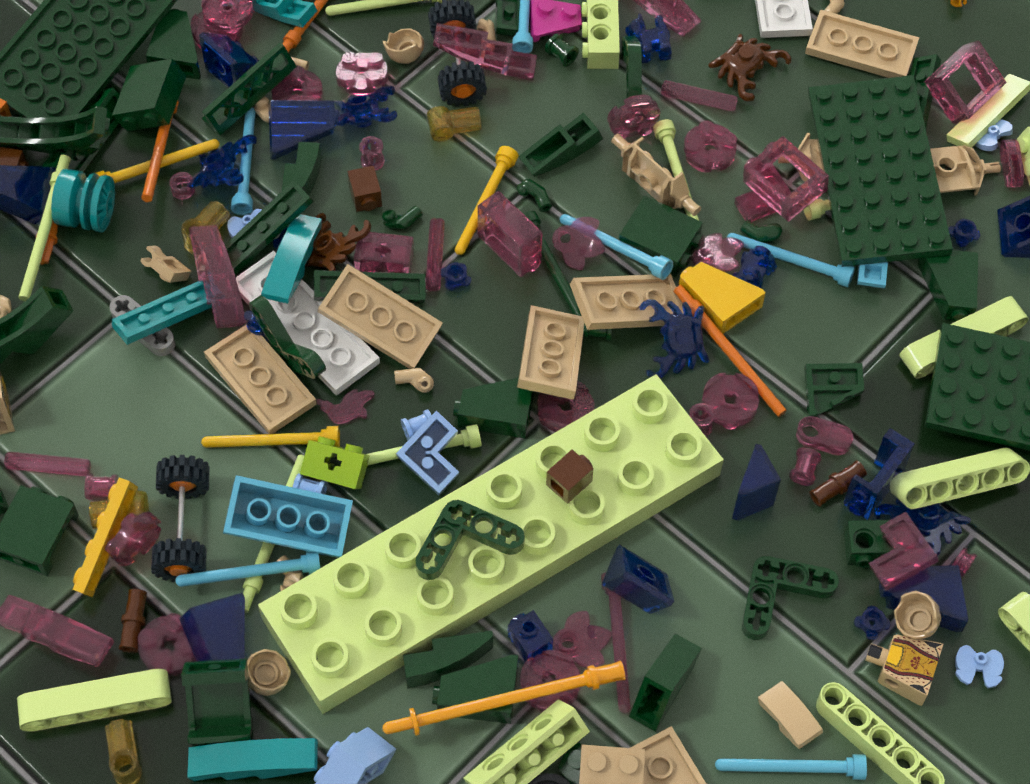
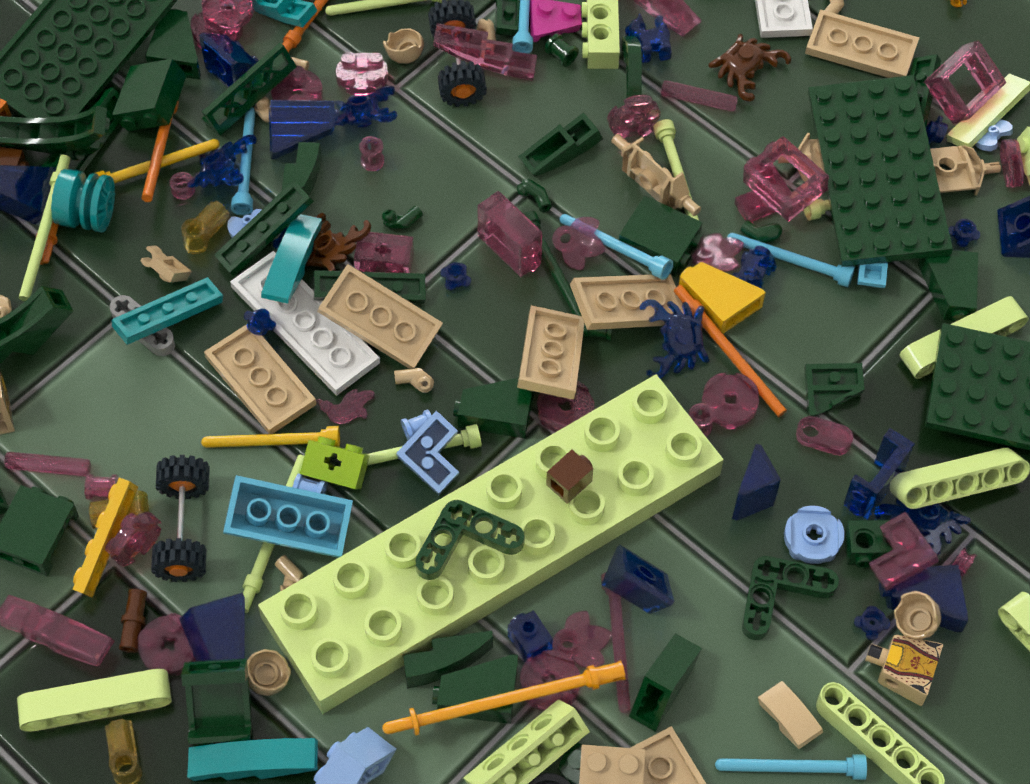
(217, 275): clear pink slope -> none
(297, 357): dark green beam -> none
(307, 563): medium azure piece -> none
(365, 188): reddish brown brick -> none
(435, 254): clear pink axle -> none
(446, 123): clear yellow piece -> none
(505, 159): yellow piece -> none
(710, 134): clear pink plate -> none
(805, 466): clear pink bush -> none
(809, 550): none -> light blue plate
(837, 483): reddish brown pin -> none
(936, 130): none -> clear blue plate
(969, 662): light blue piece -> none

